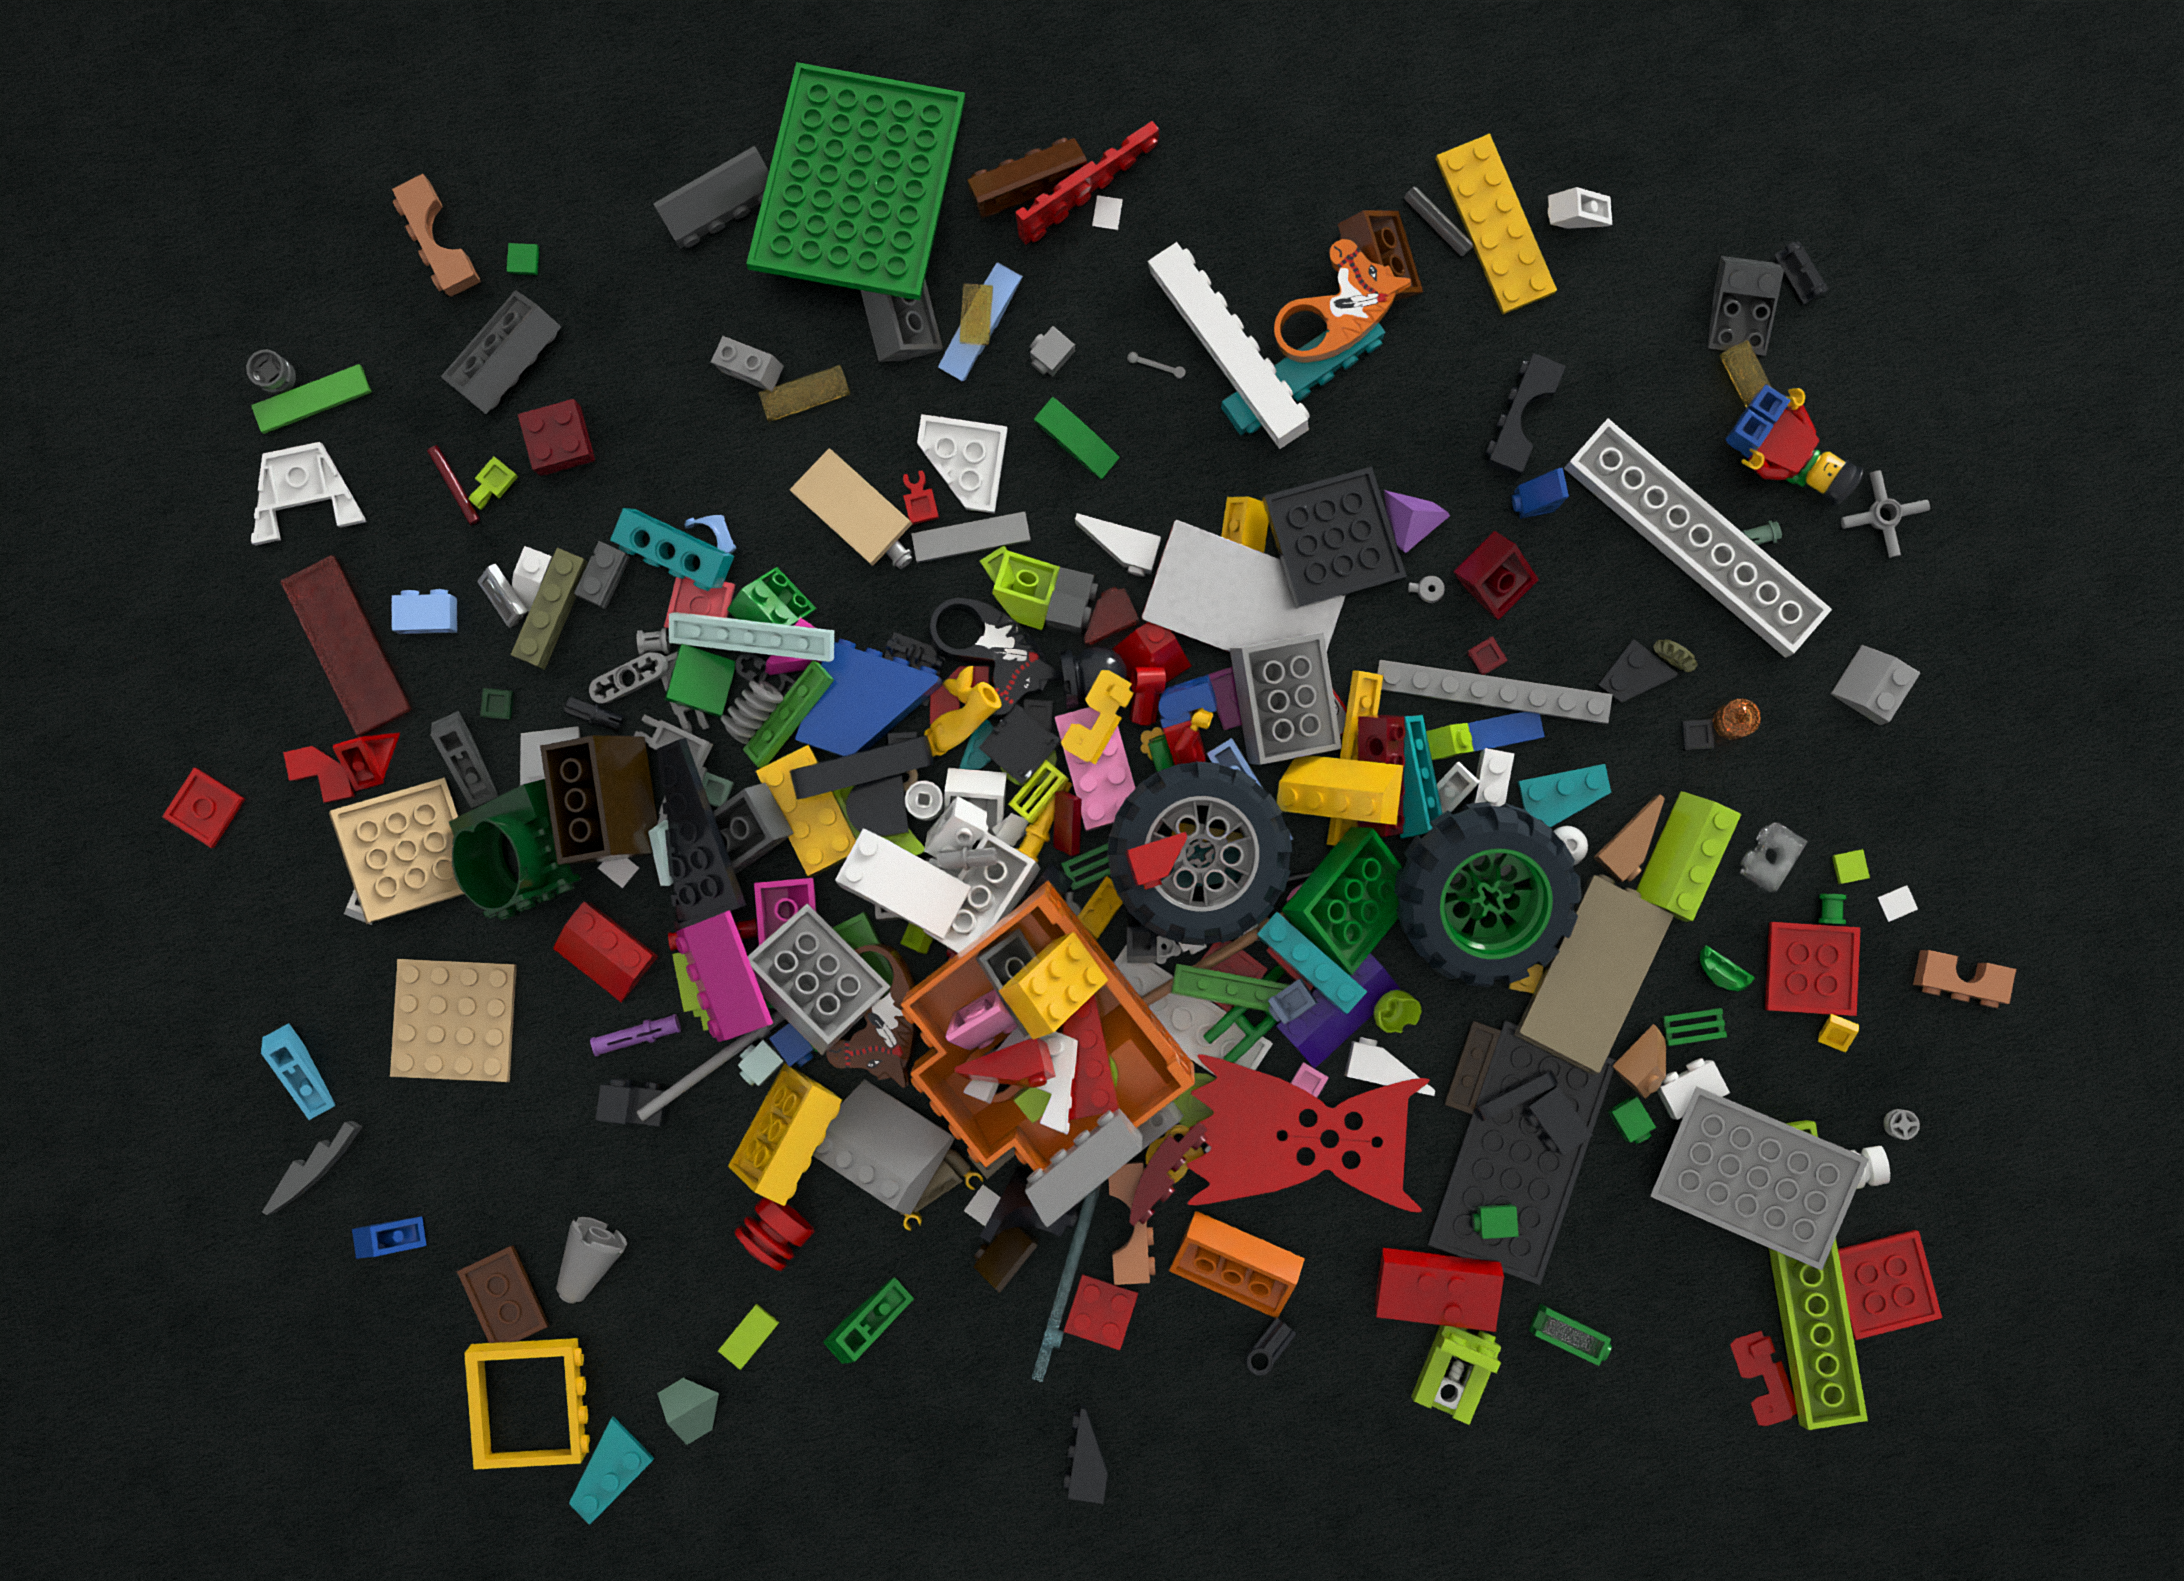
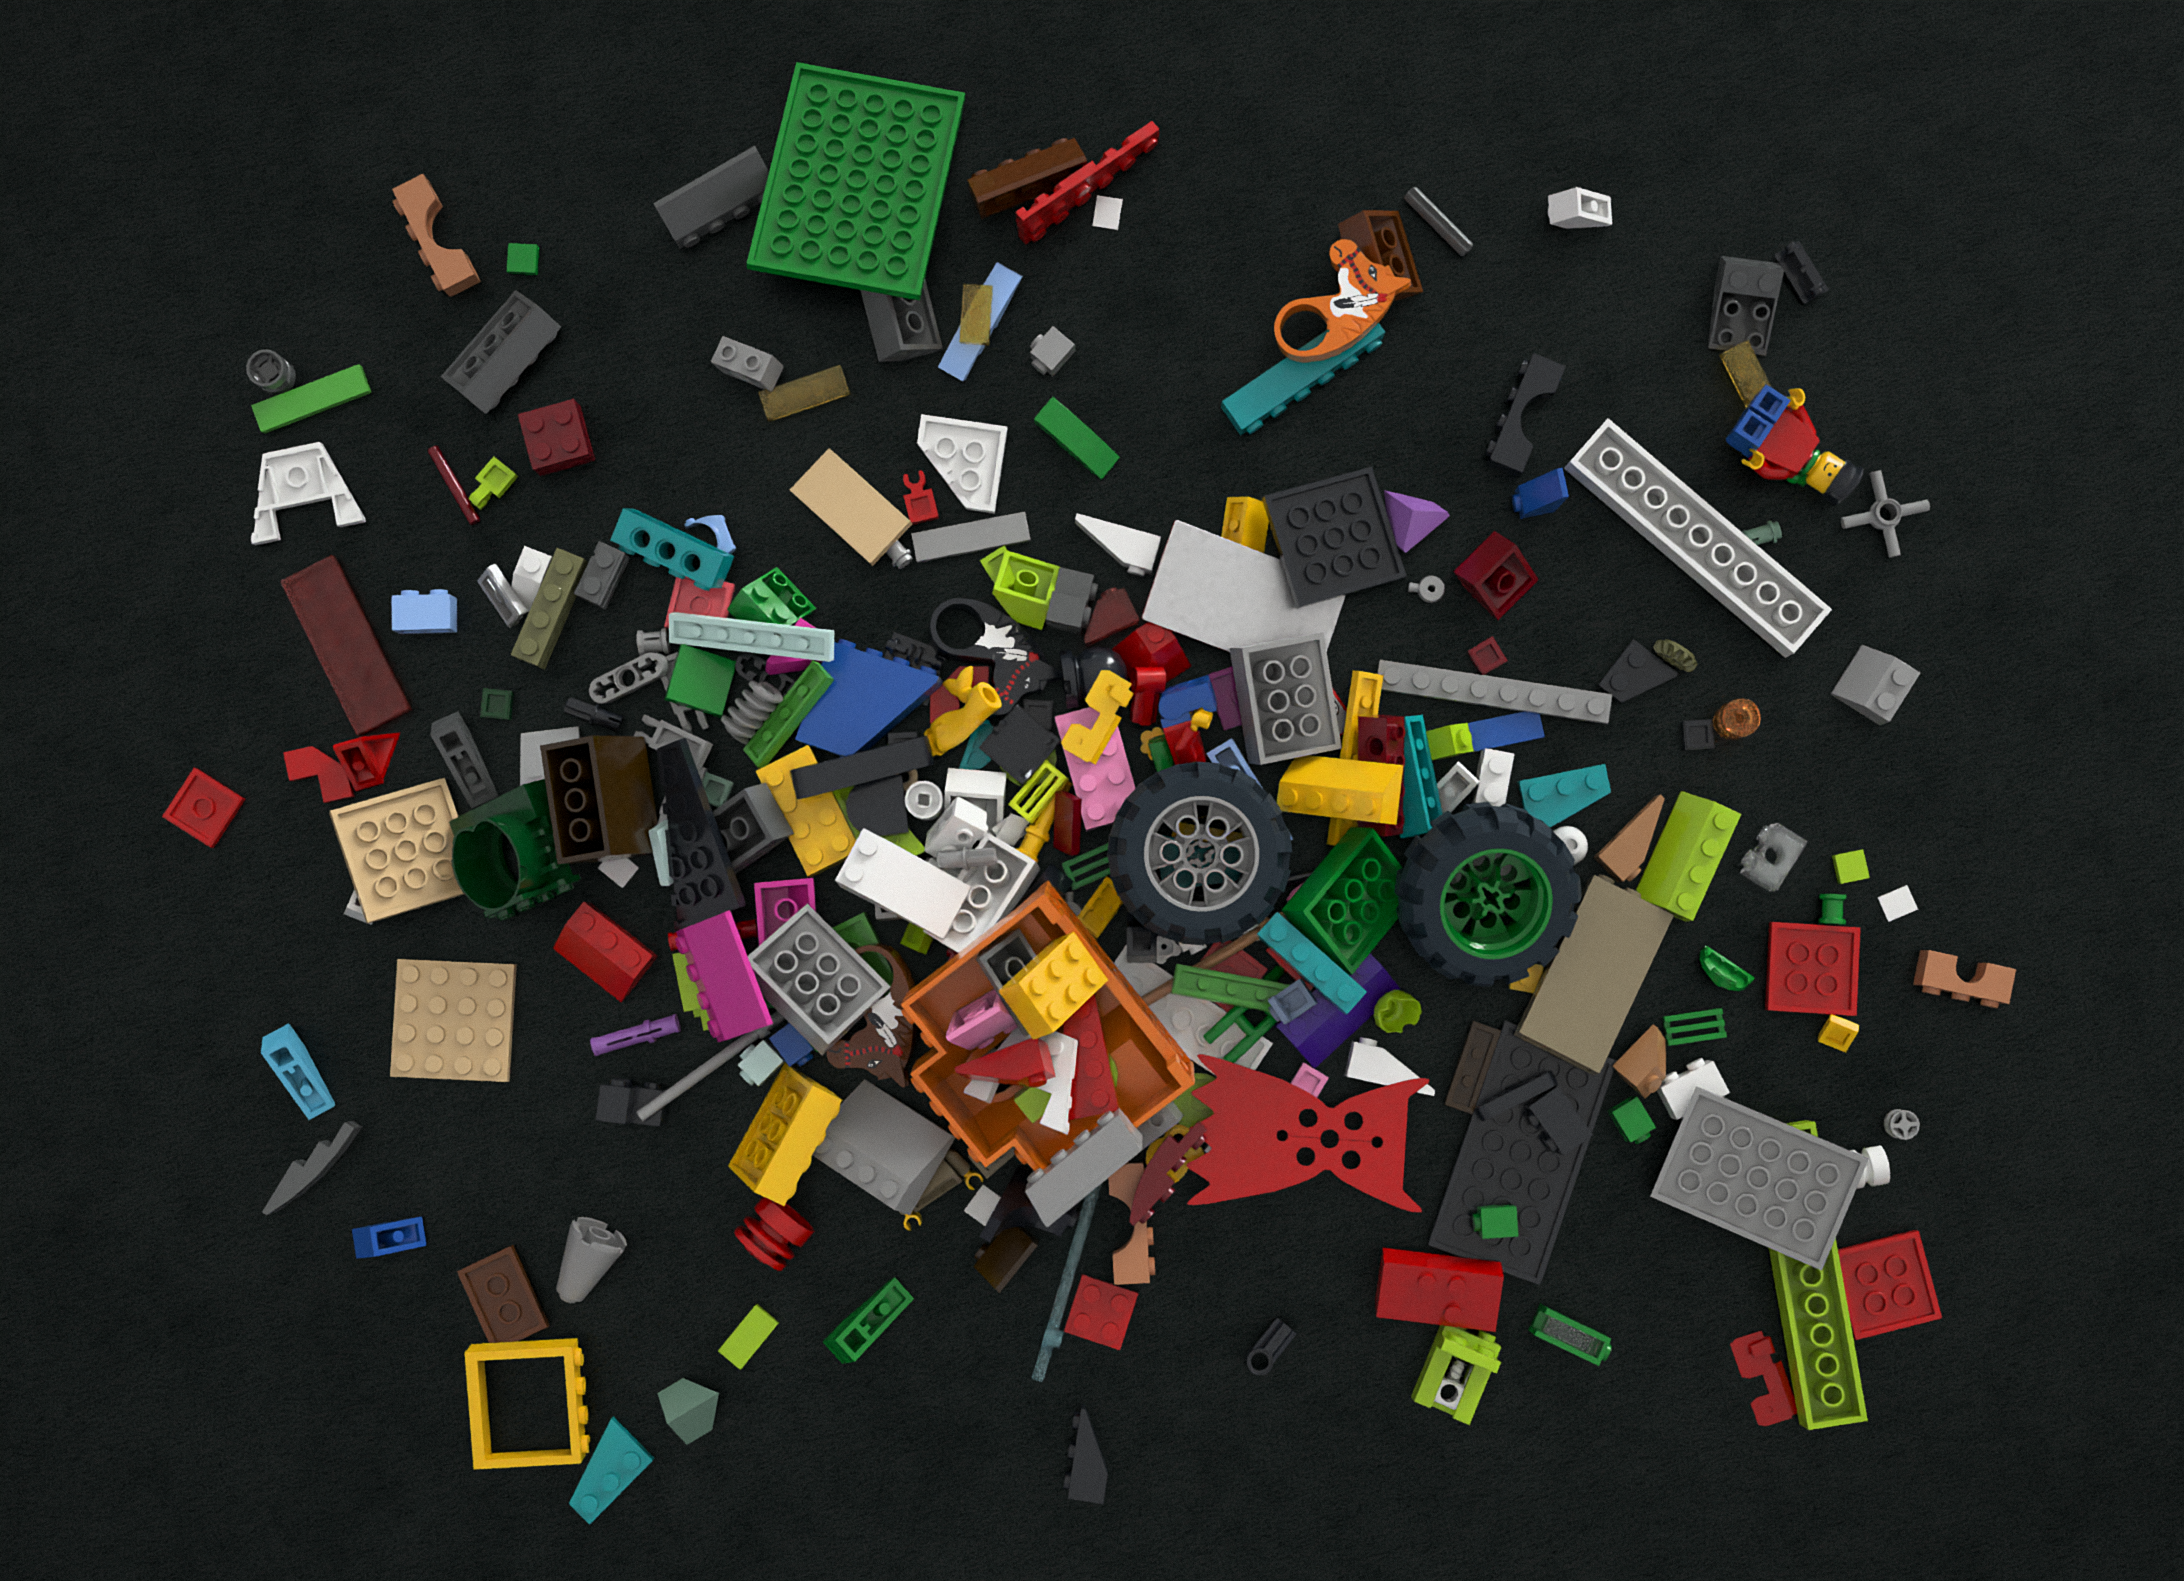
(1154, 859): red slope -> none
(1179, 372): light grey hinge -> none
(1229, 345): white brick -> none
(1237, 1264): orange slope -> none
(1496, 224): yellow plate -> none

